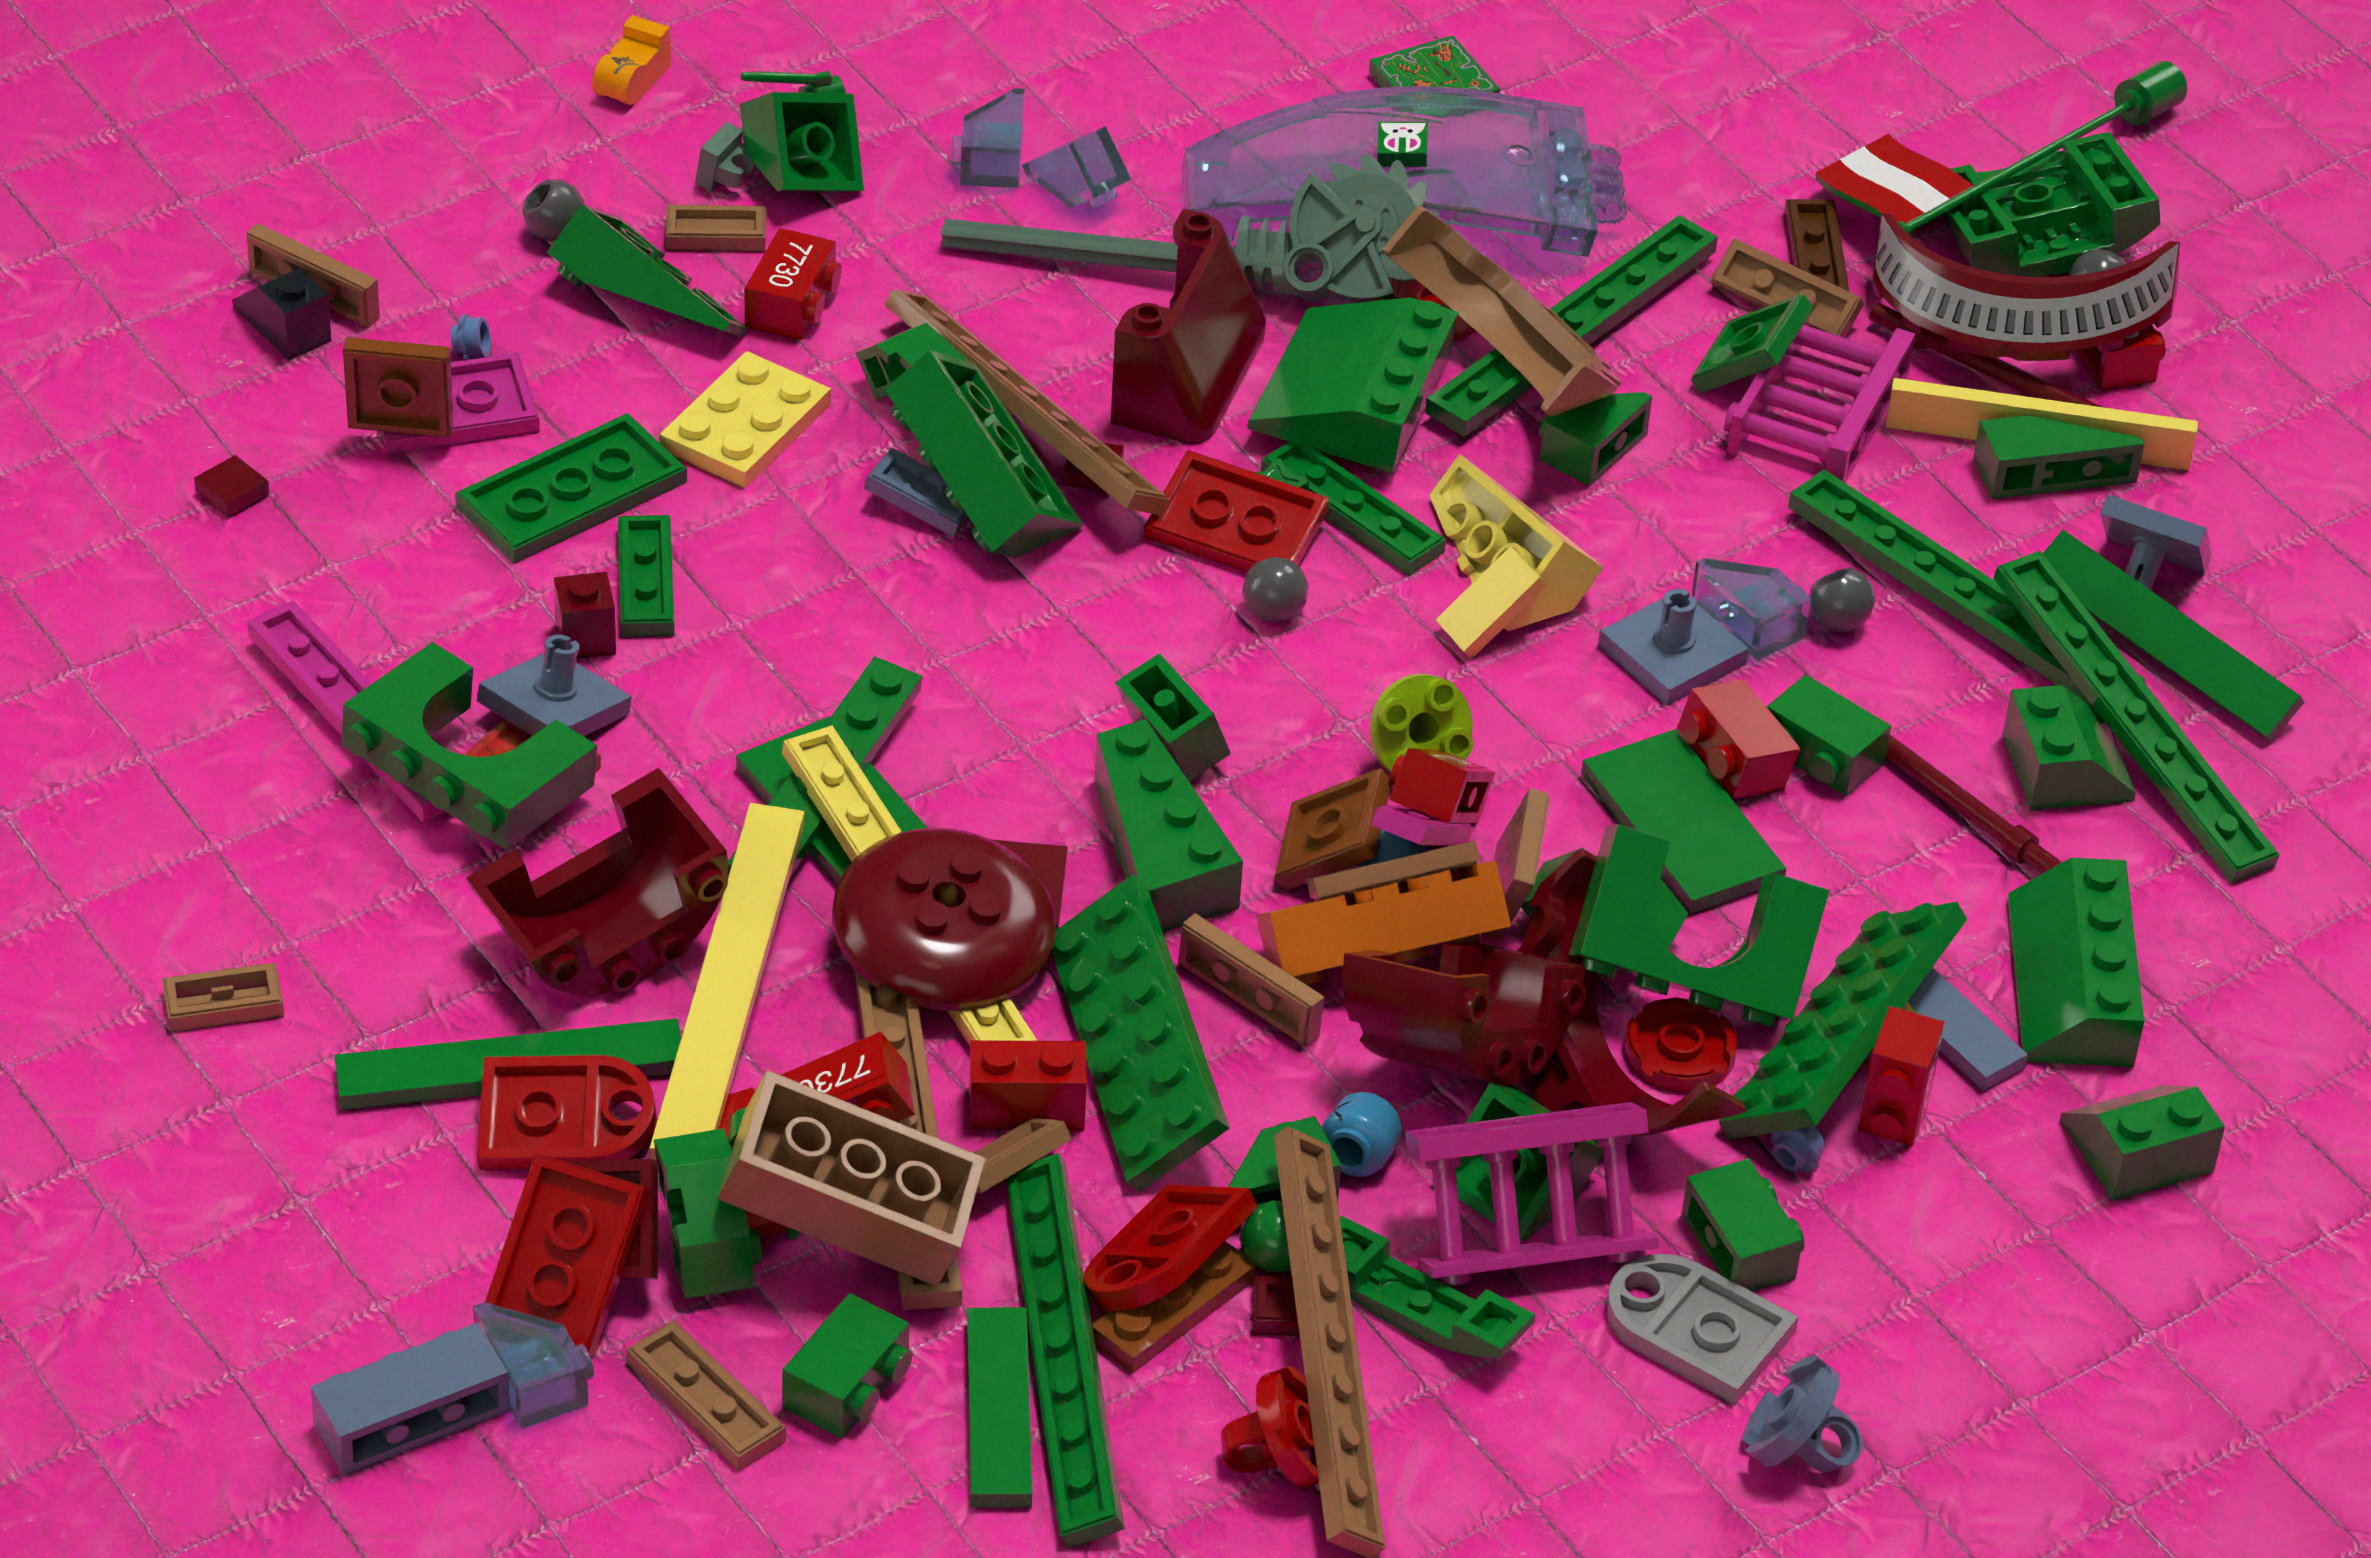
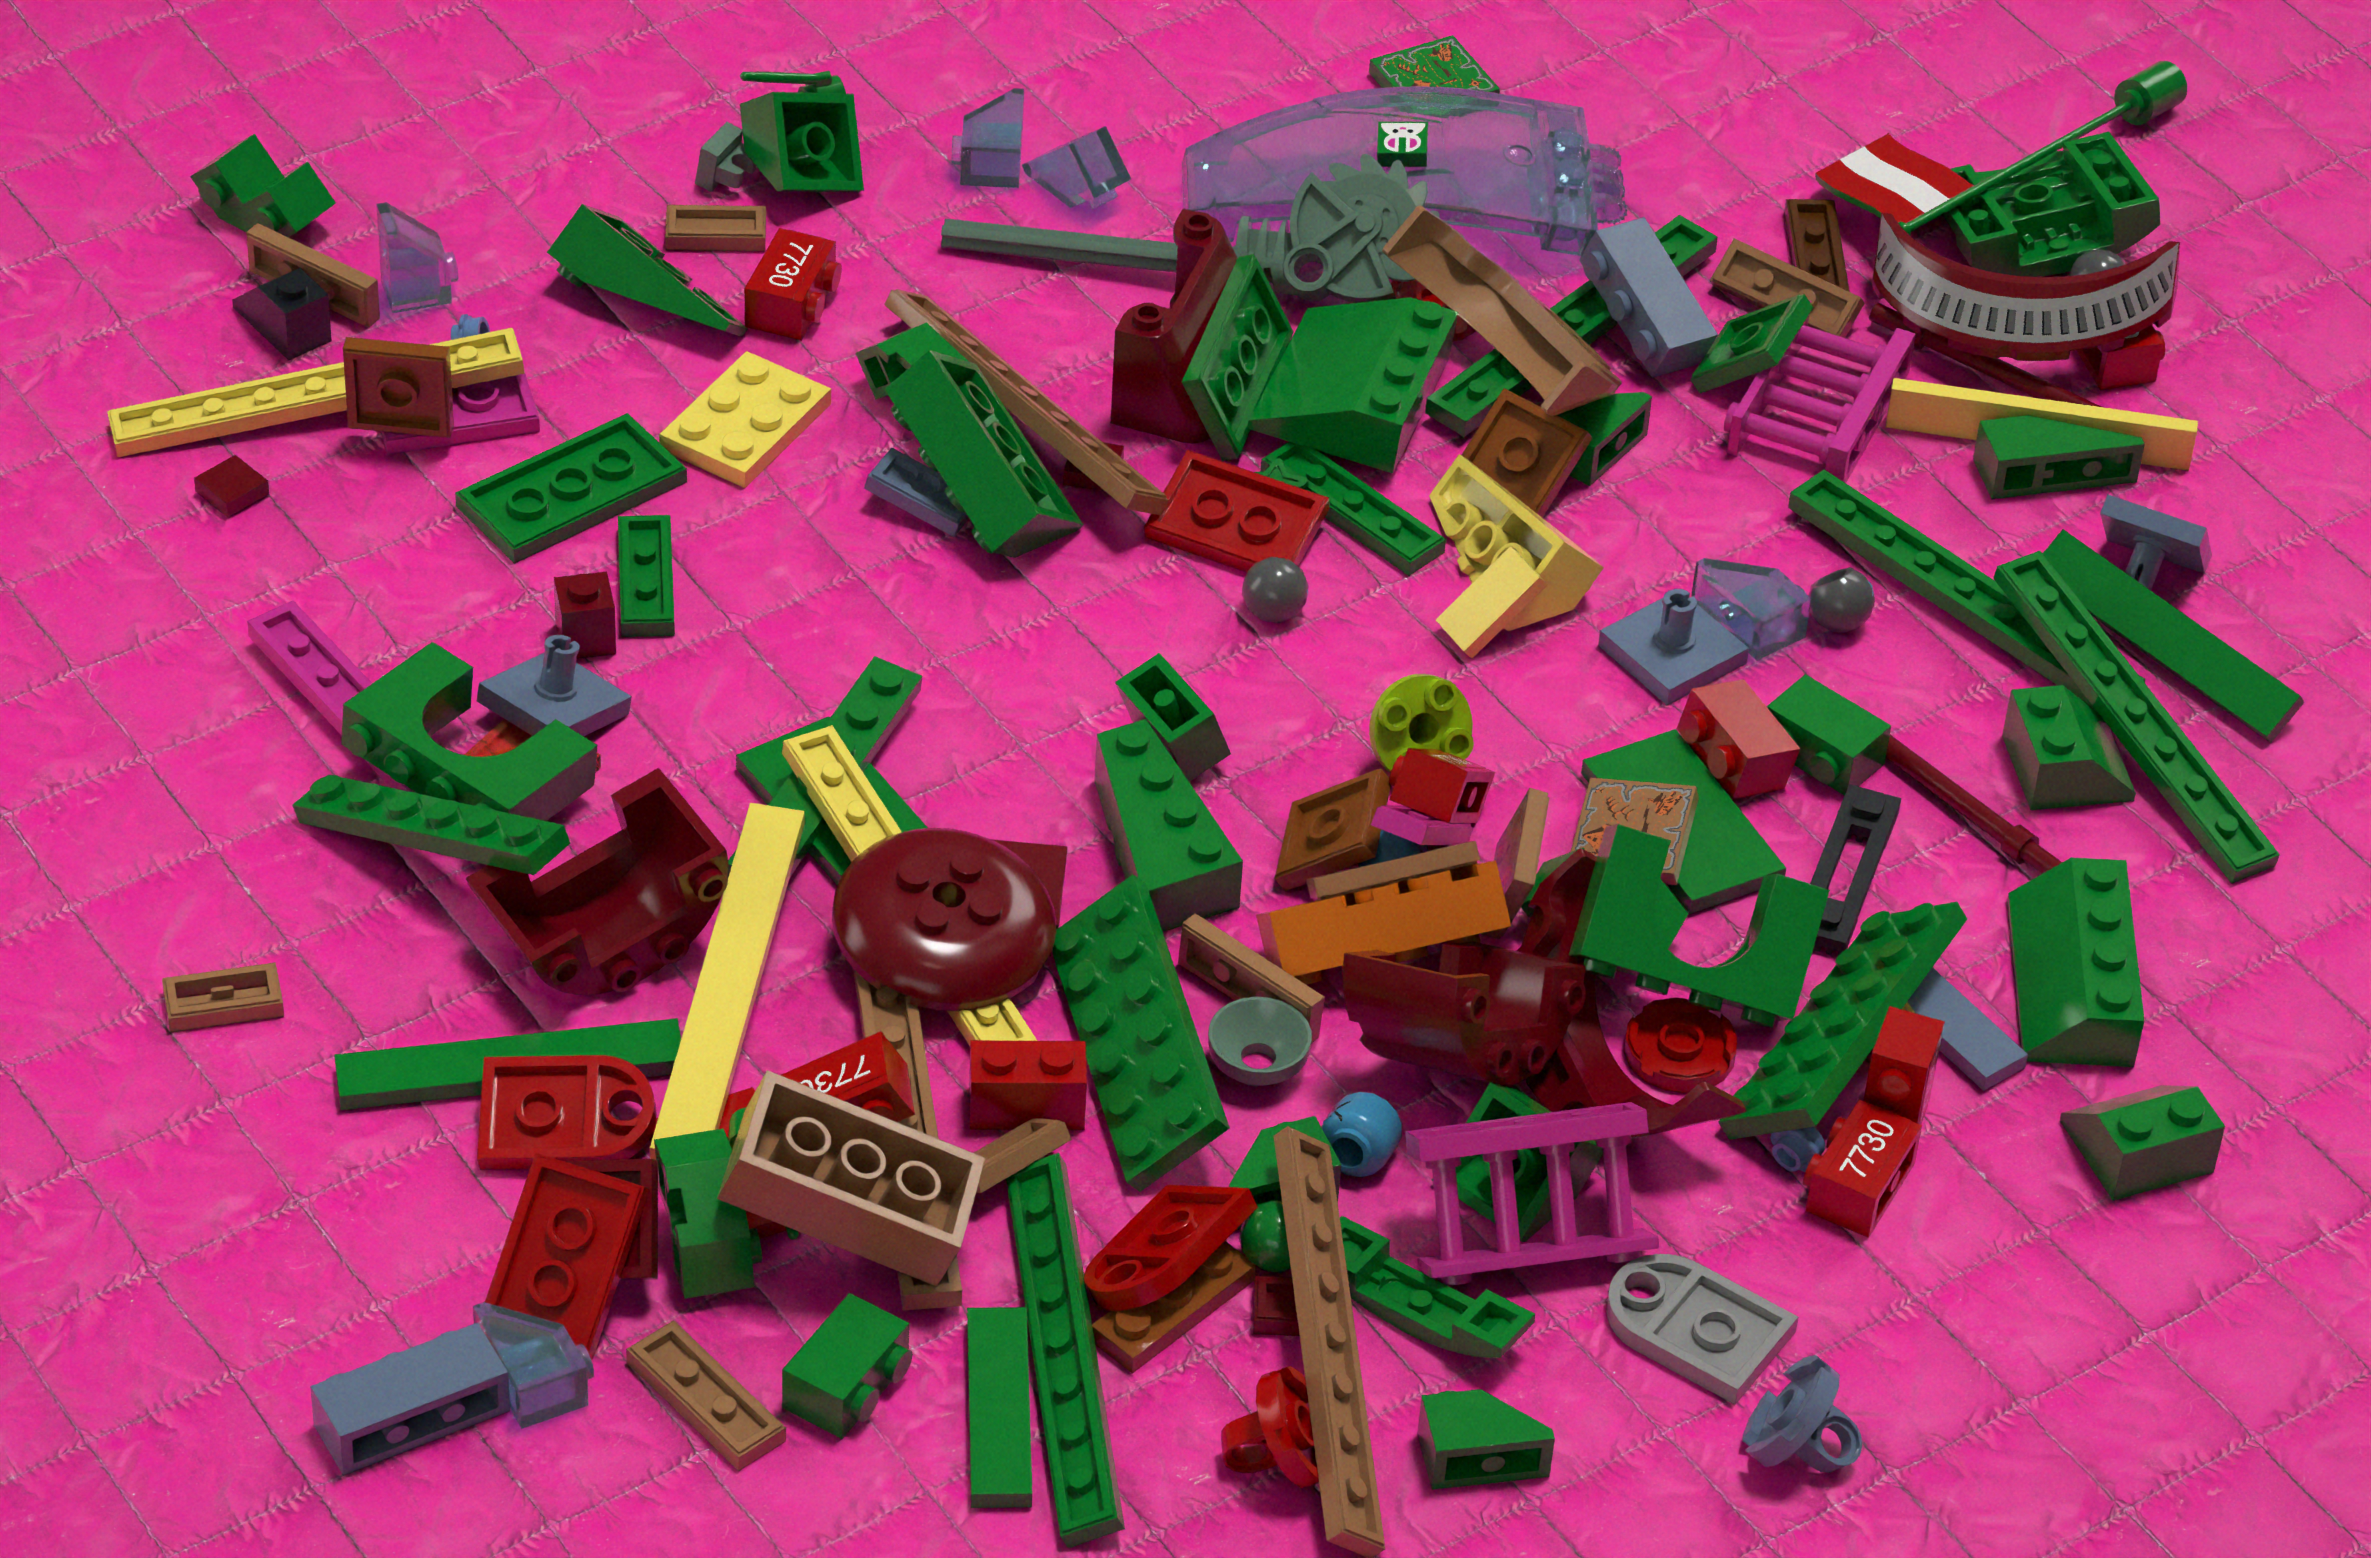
(250, 189): none -> green brick
(287, 397): none -> light yellow tile
(412, 262): none -> clear light blue slope
(431, 824): none -> green plate
(551, 208): dark grey piece -> none
(634, 61): light orange leg -> none
(1237, 356): none -> green tile
(1264, 1028): none -> sand green piece
(1480, 1440): none -> green slope
(1526, 450): none -> dark orange tile
(1644, 806): none -> medium nougat tile
(1648, 297): none -> sand blue brick
(1742, 1225): green brick -> none
(1861, 1167): none -> red brick
(1867, 816): none -> black container

